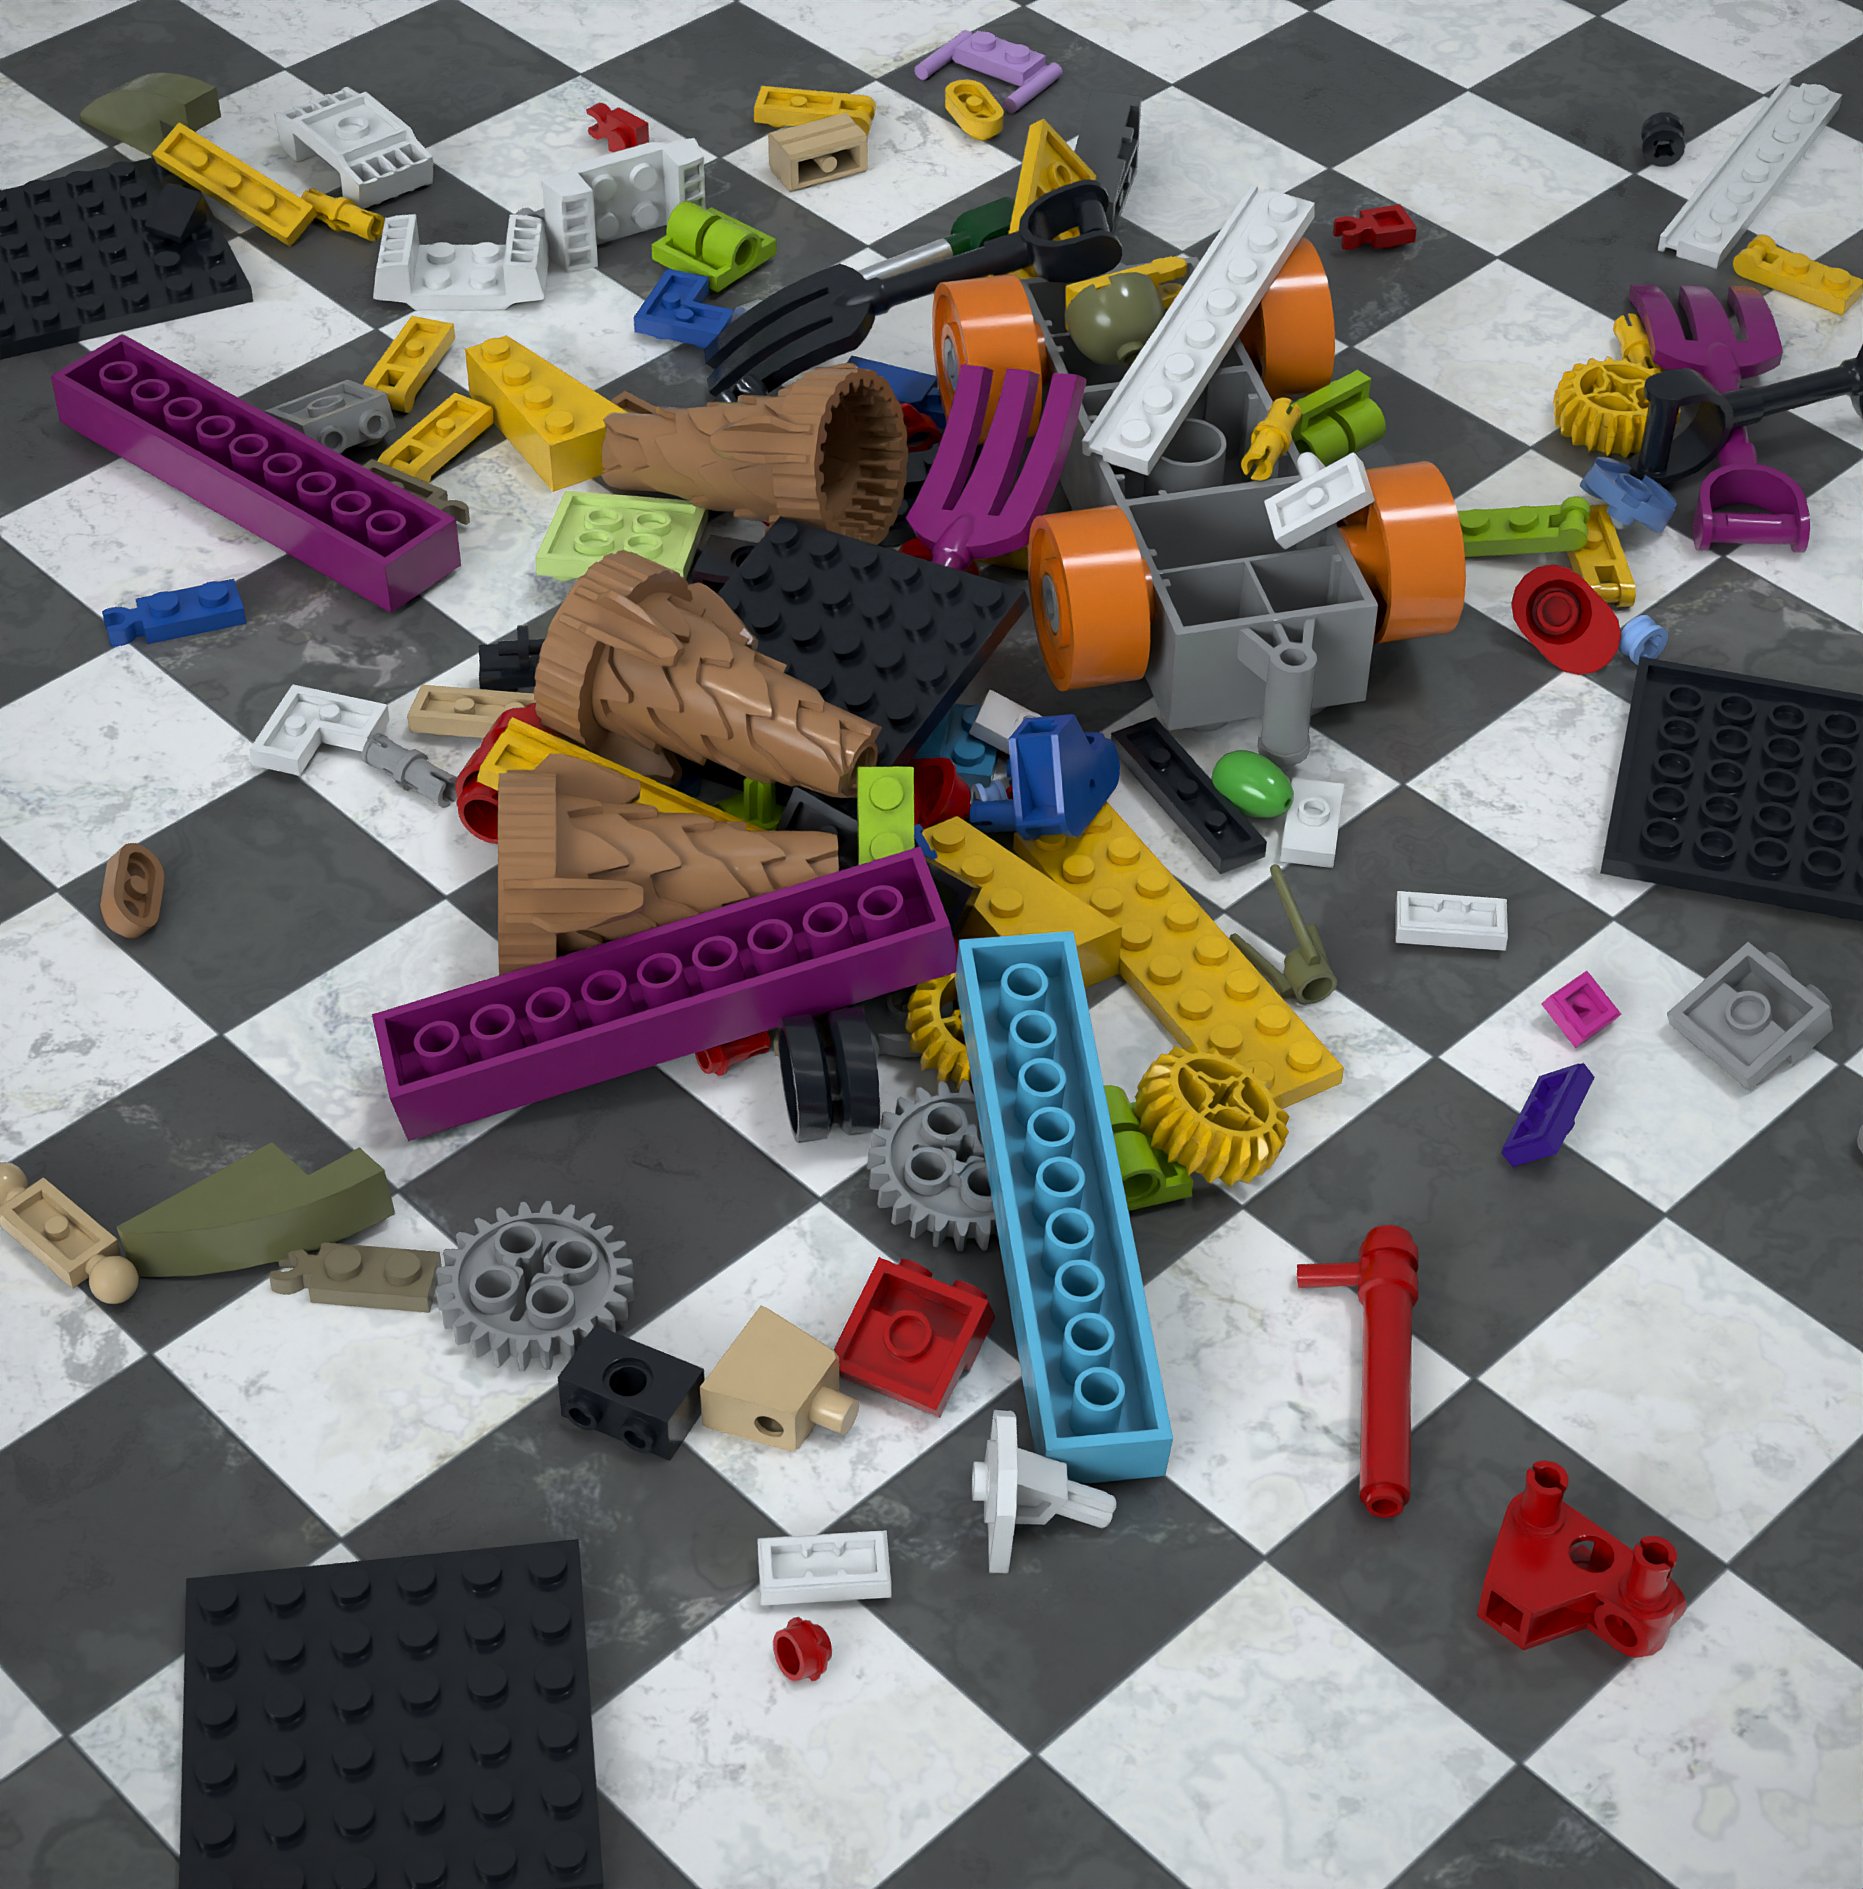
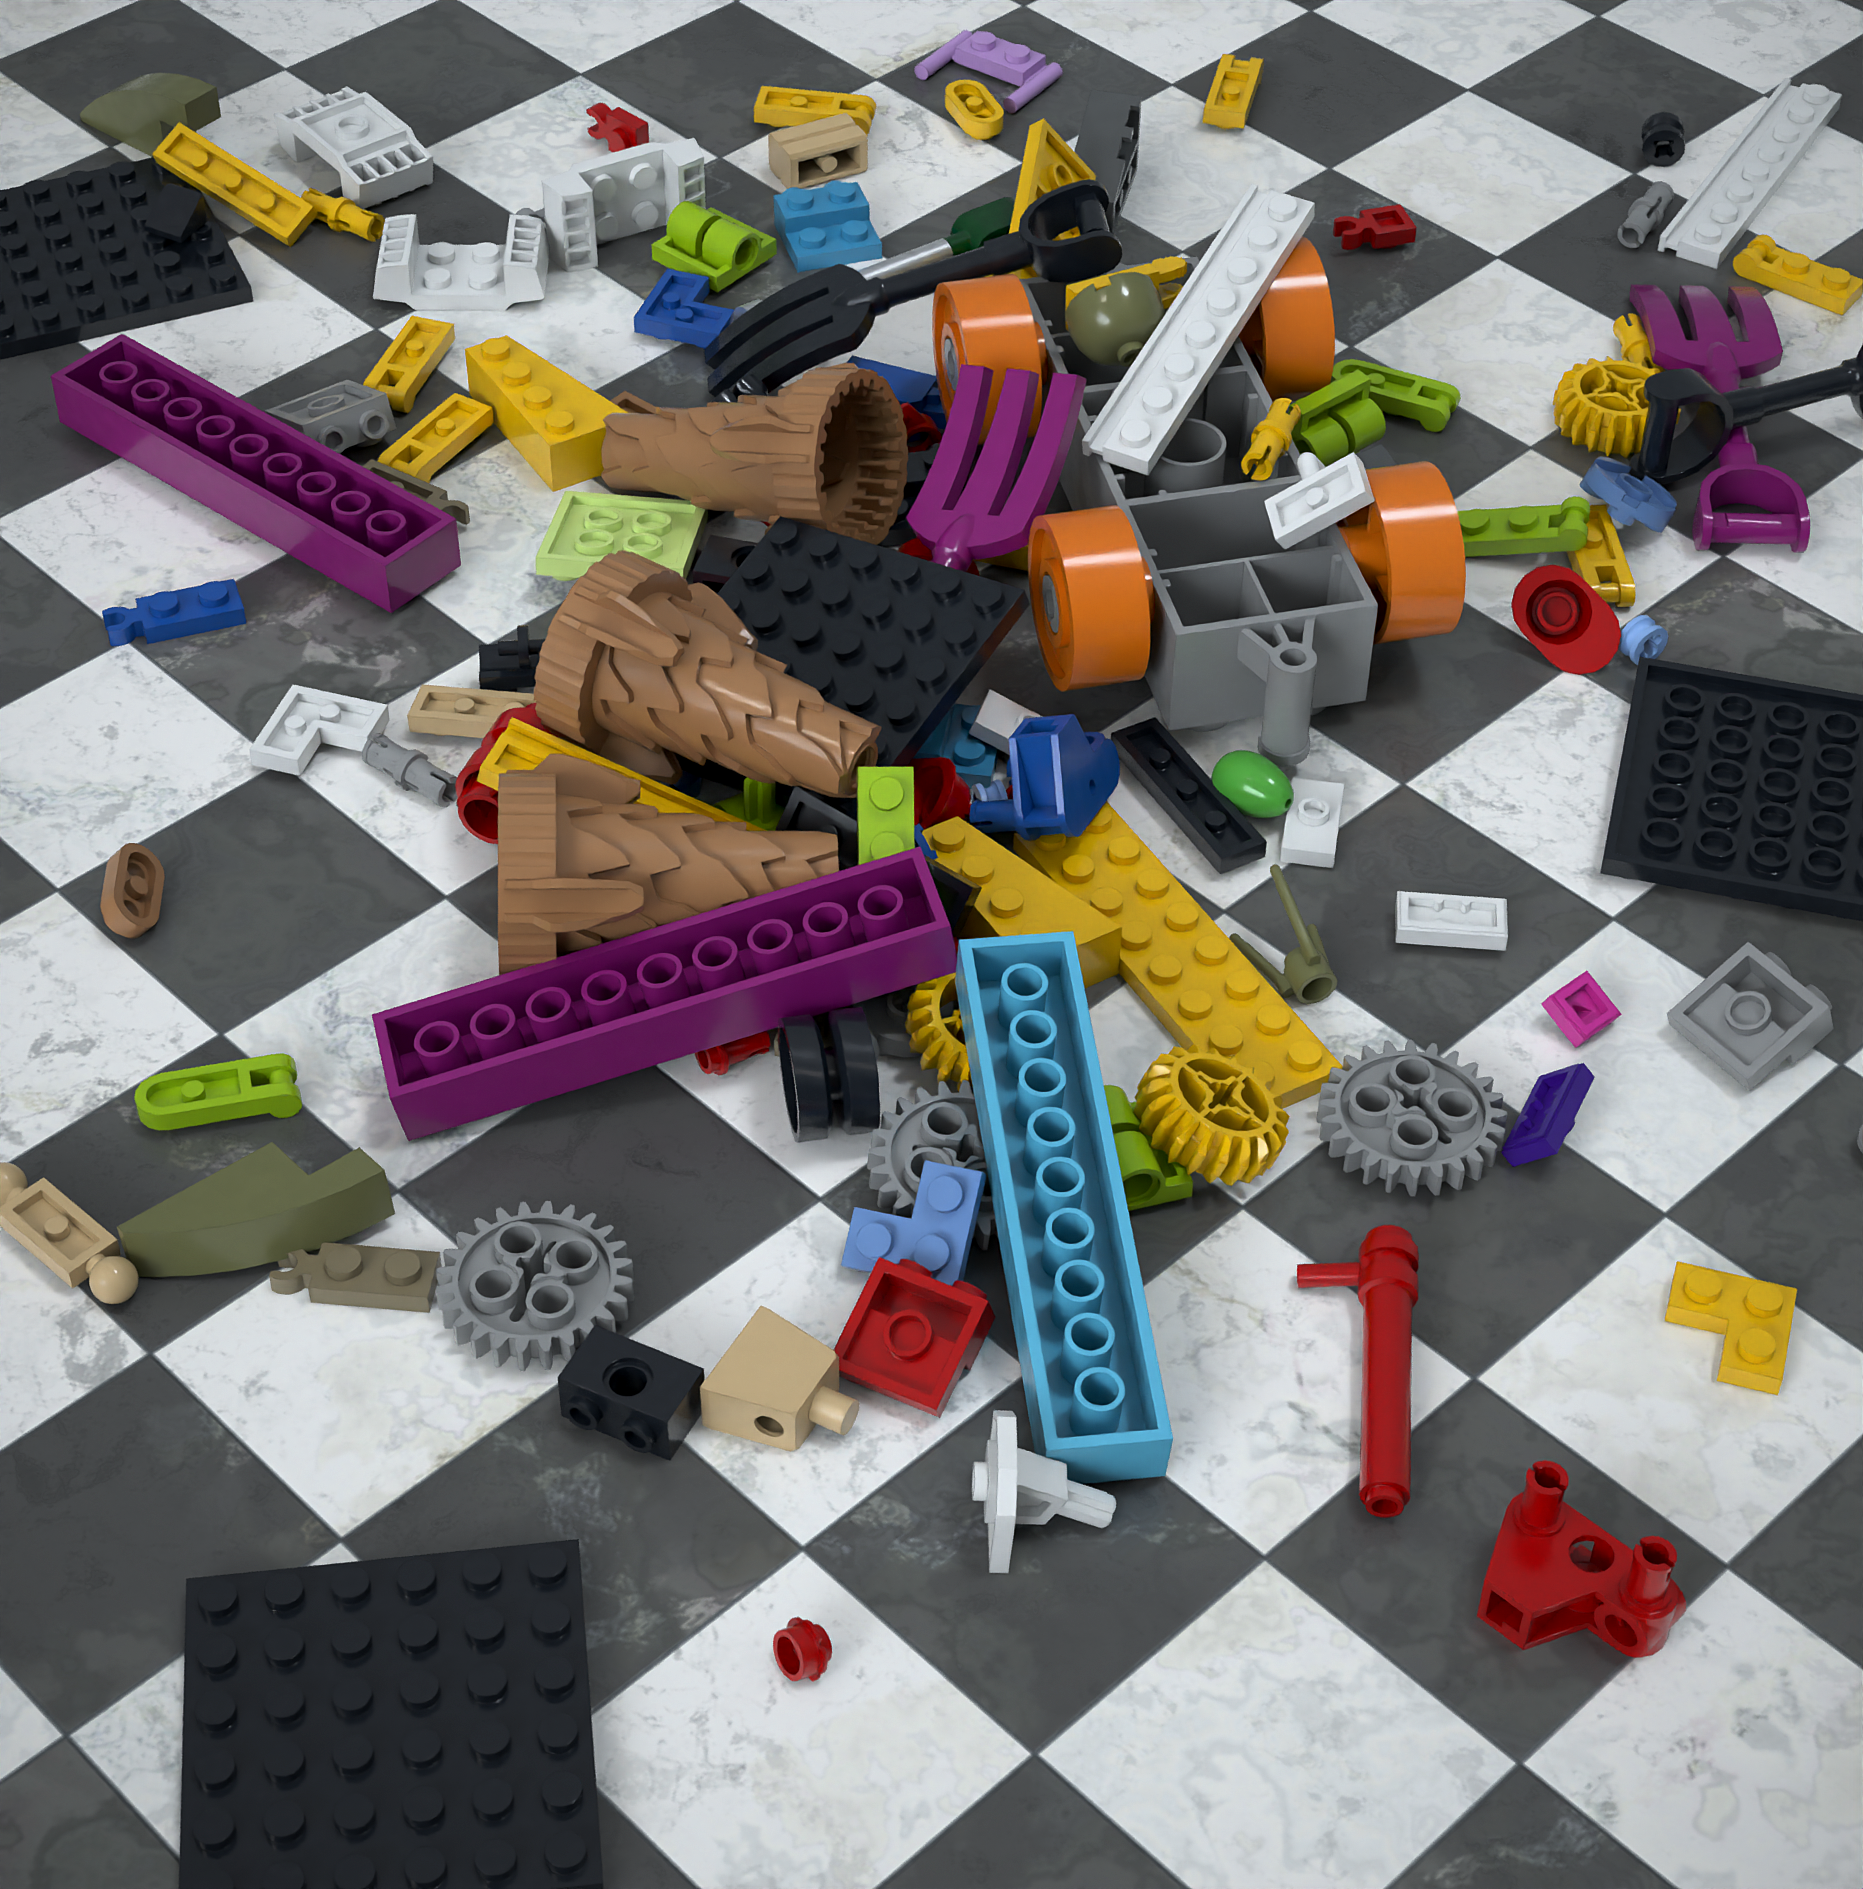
(219, 1093): none -> lime plate
(824, 1567): white plate -> none
(826, 226): none -> dark azure plate
(936, 1234): none -> medium blue plate
(1232, 92): none -> yellow plate
(1405, 393): none -> lime plate
(1411, 1117): none -> light grey gear
(1645, 214): none -> light grey pin
(1747, 1311): none -> yellow plate

